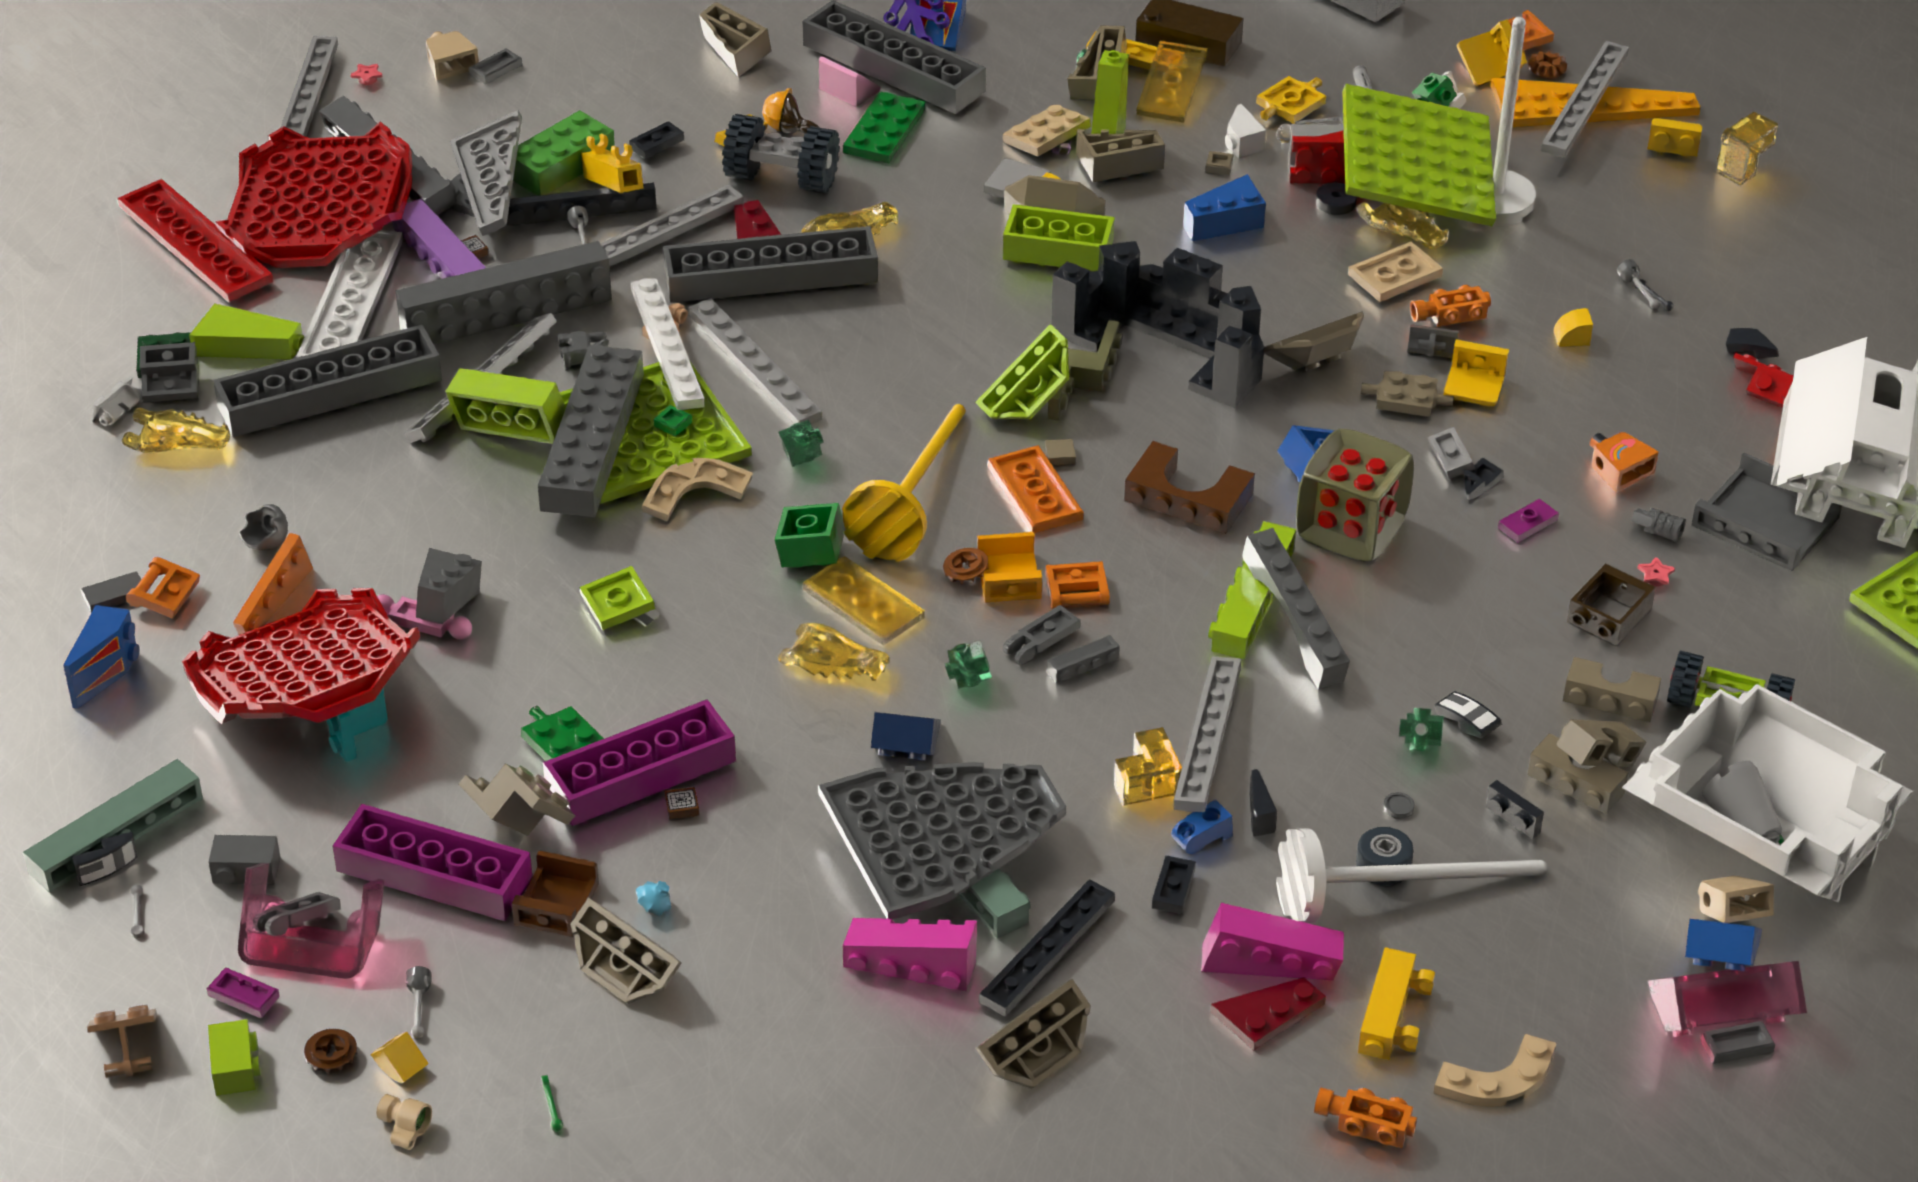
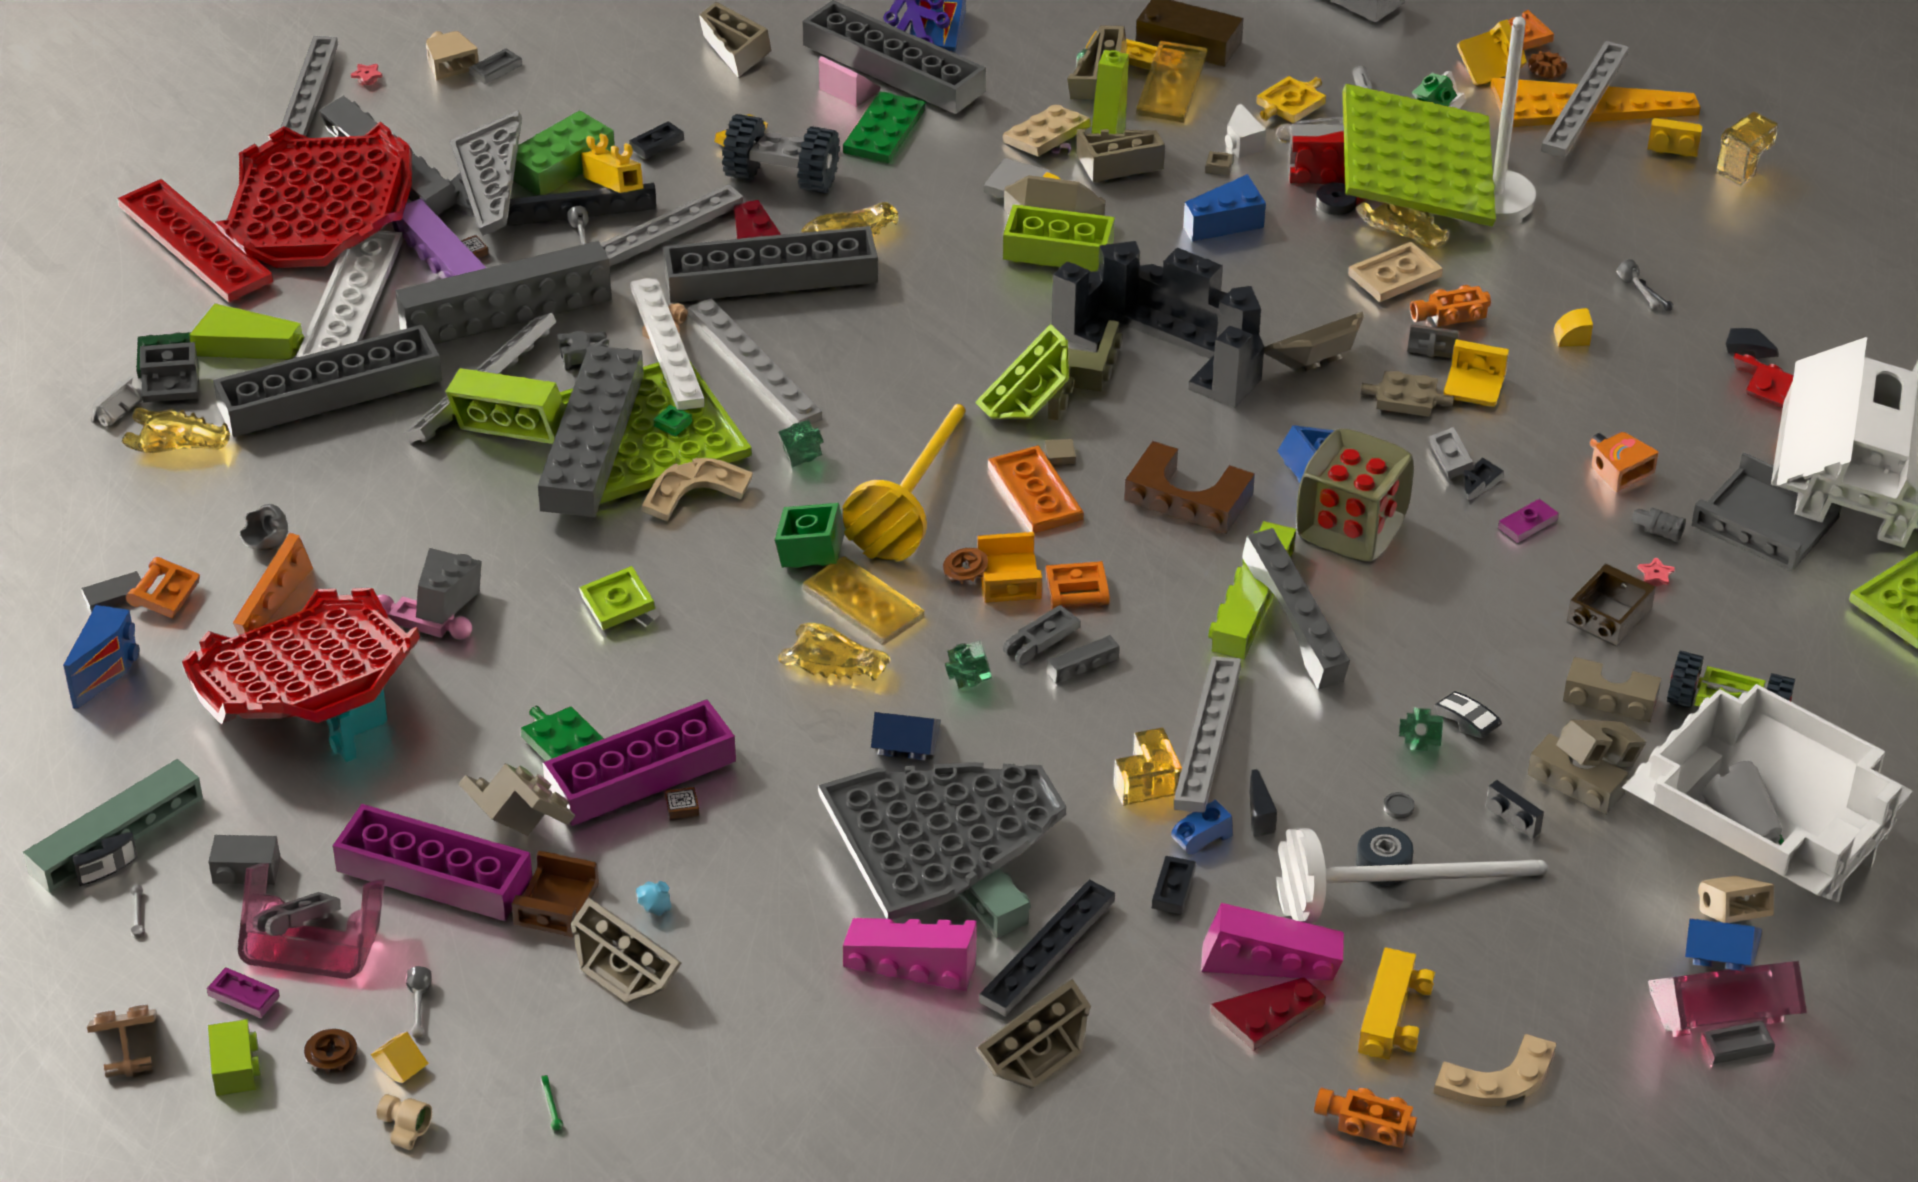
(783, 114): piece -> none

